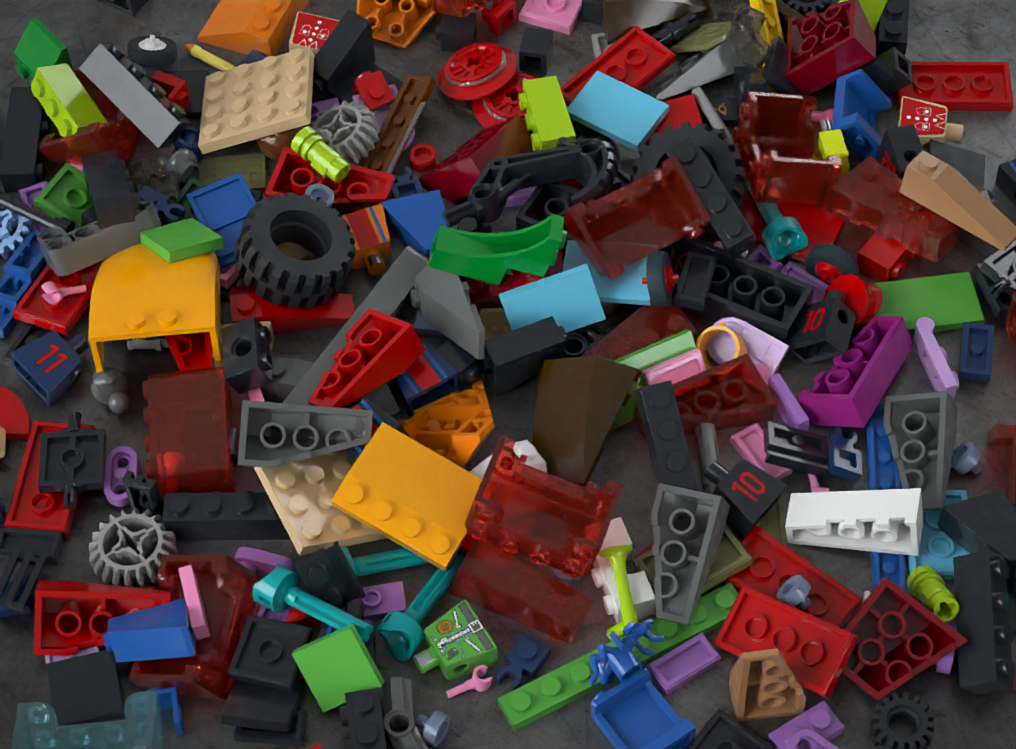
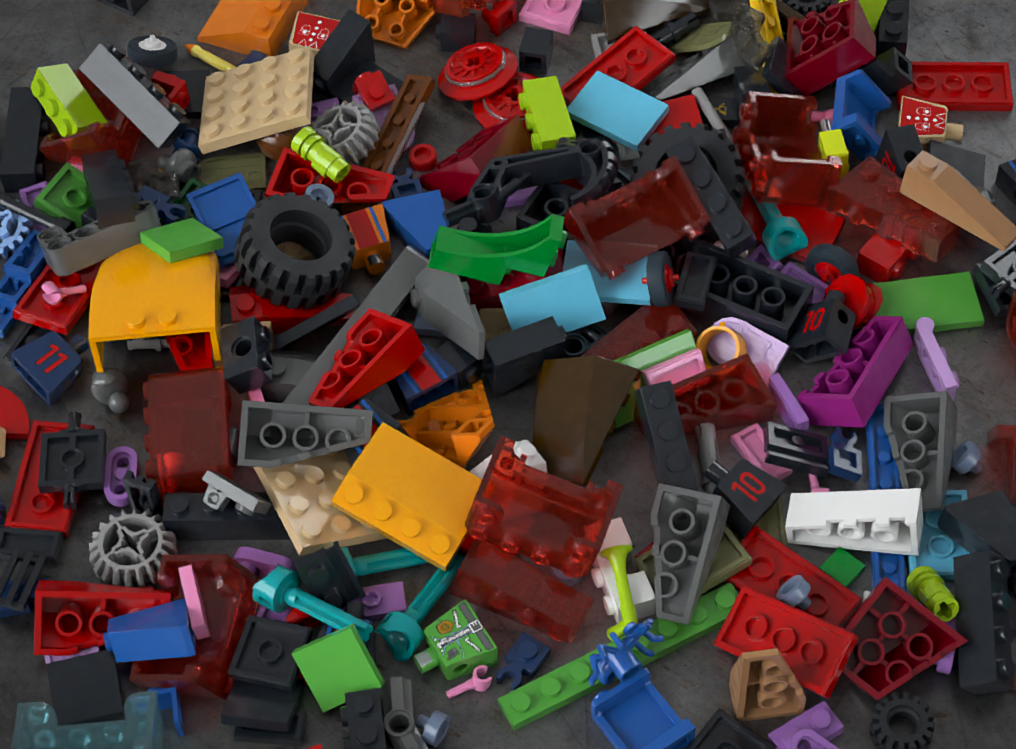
(38, 49): green slope -> none
(223, 489): none -> hinge
(317, 322): none -> black tile
(683, 664): medium lavender tile -> none
(843, 567): none -> green tile
(976, 352): dark blue plate -> none

